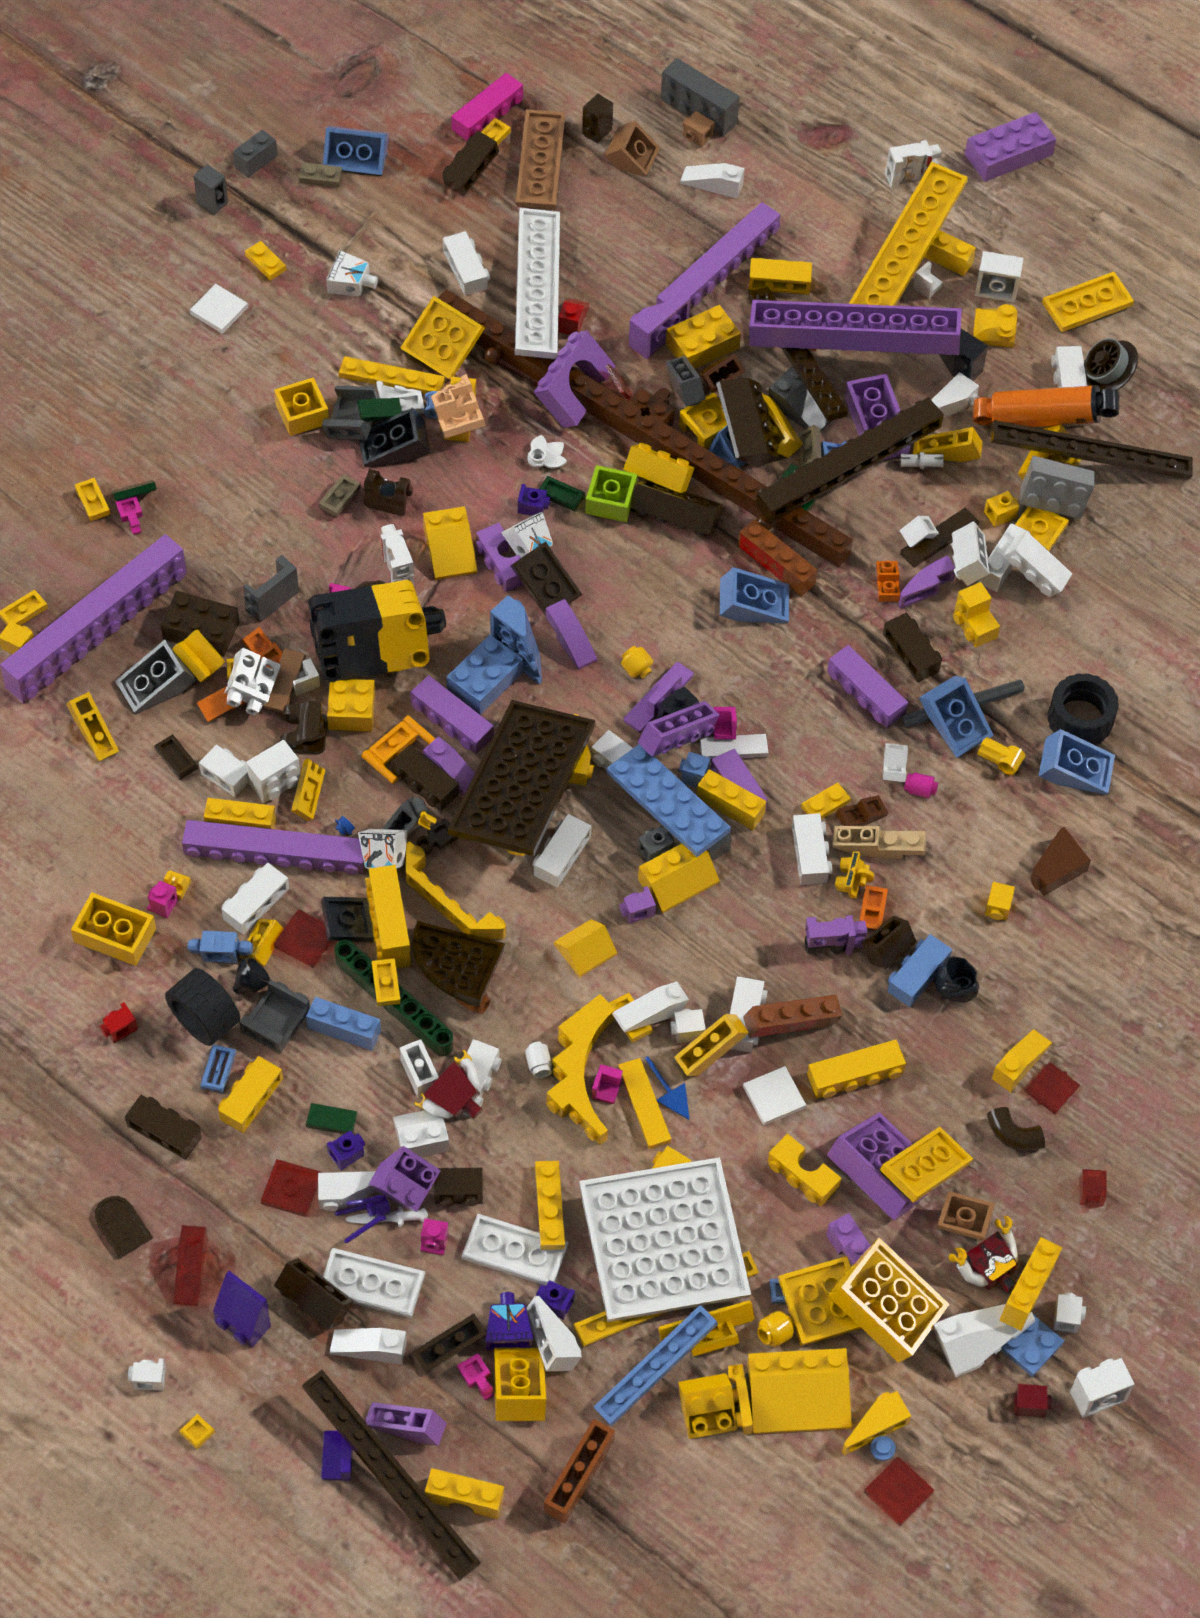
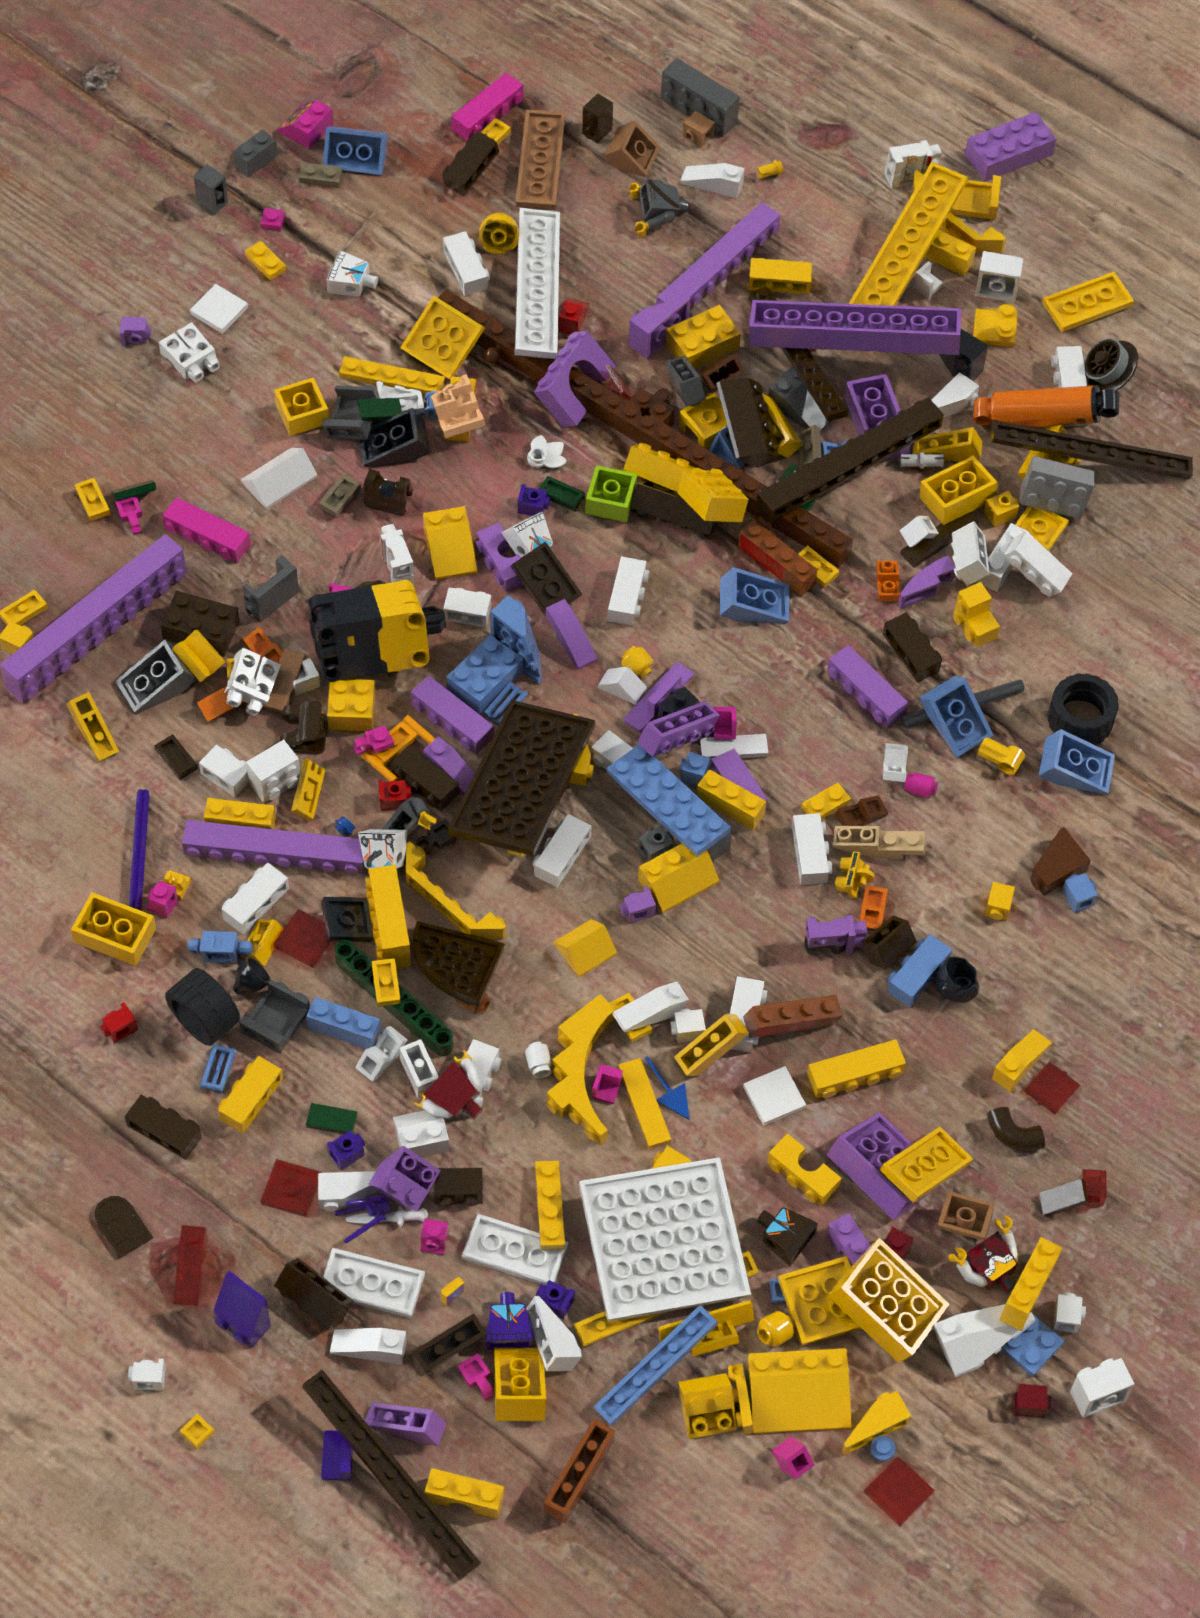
(134, 330): none -> medium lavender brick
(139, 849): none -> dark purple axle
(189, 353): none -> white hips
(206, 530): none -> dark pink brick
(272, 219): none -> dark pink plate
(280, 477): none -> white slope
(308, 123): none -> dark pink slope
(375, 740): none -> dark pink plate
(382, 1055): none -> white slope
(393, 794): none -> red brick
(452, 1291): none -> yellow tile
(467, 607): none -> white brick
(498, 233): none -> yellow cylinder
(515, 691): none -> medium blue tile
(623, 684): none -> white slope
(628, 591): none -> white brick
(658, 203): none -> dark grey torso
(712, 495): none -> yellow brick
(770, 169): none -> yellow pin
(787, 1233): none -> dark brown torso
(793, 1457): none -> dark pink brick
(826, 571): none -> yellow plate
(899, 1242): none -> dark red brick
(958, 490): none -> yellow brick
(978, 199): none -> yellow panel
(989, 241): none -> yellow slope
(1064, 1197): none -> tile
(1080, 892): none -> medium blue brick

